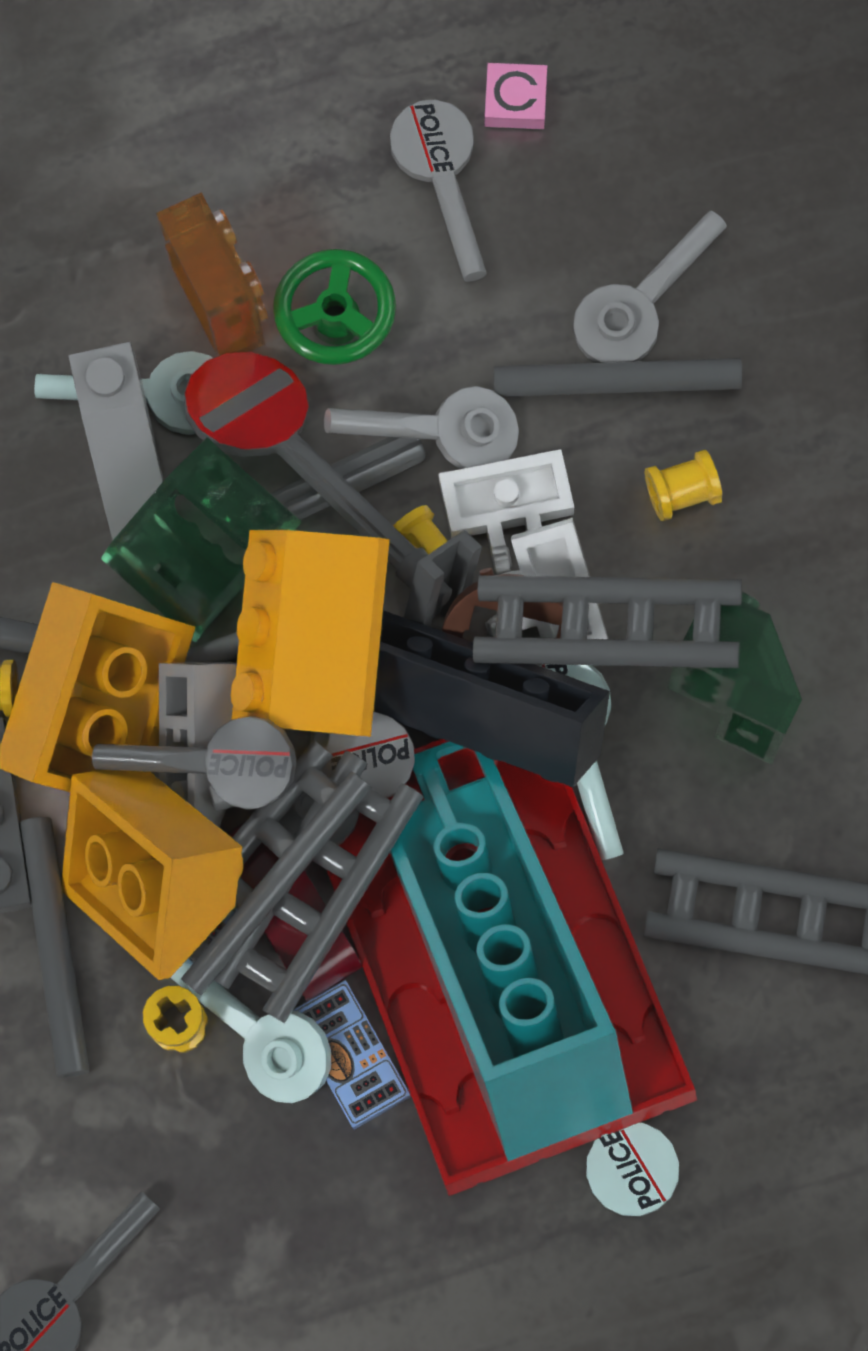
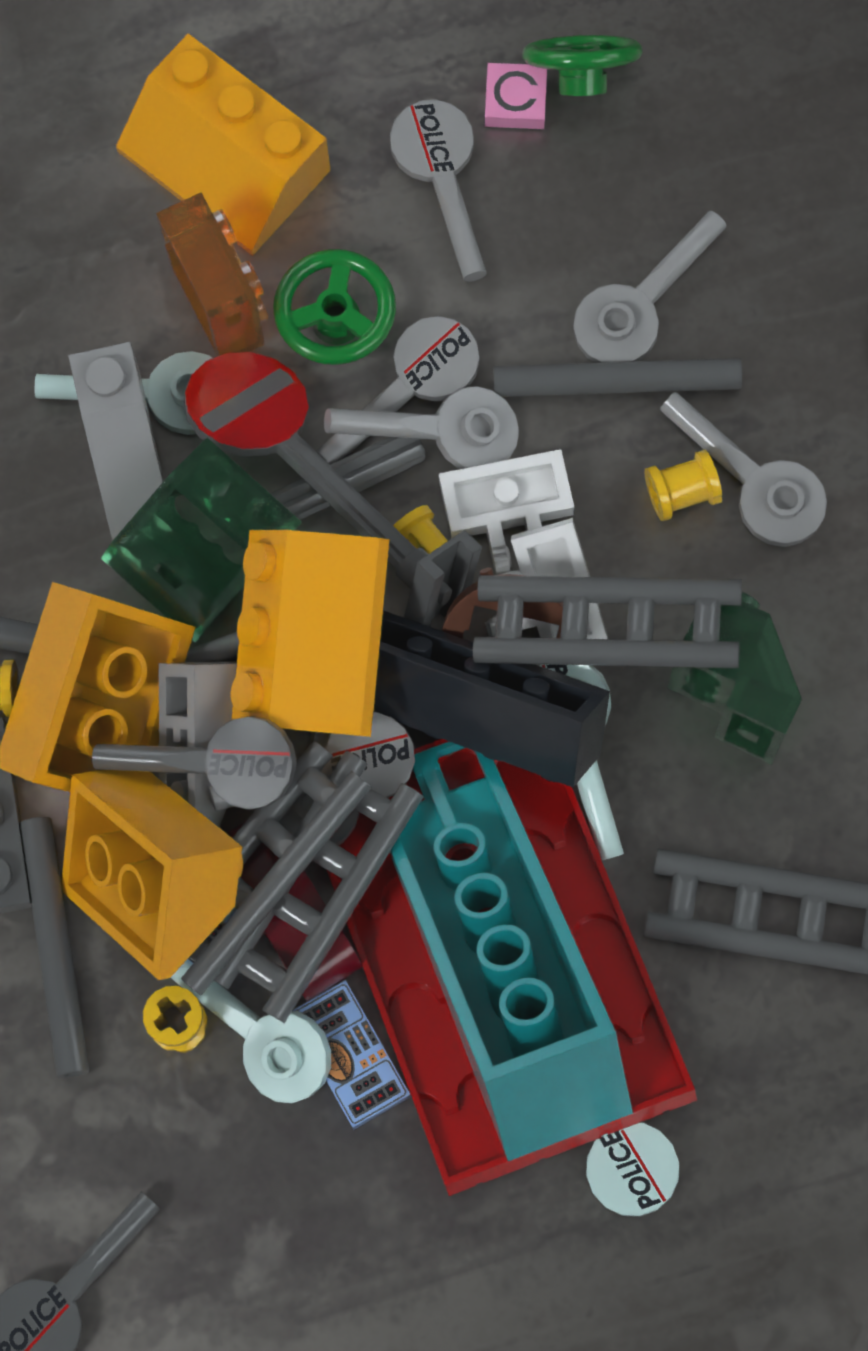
(223, 136): none -> light orange slope
(430, 362): none -> light grey piece
(582, 60): none -> green piece
(777, 501): none -> light grey piece

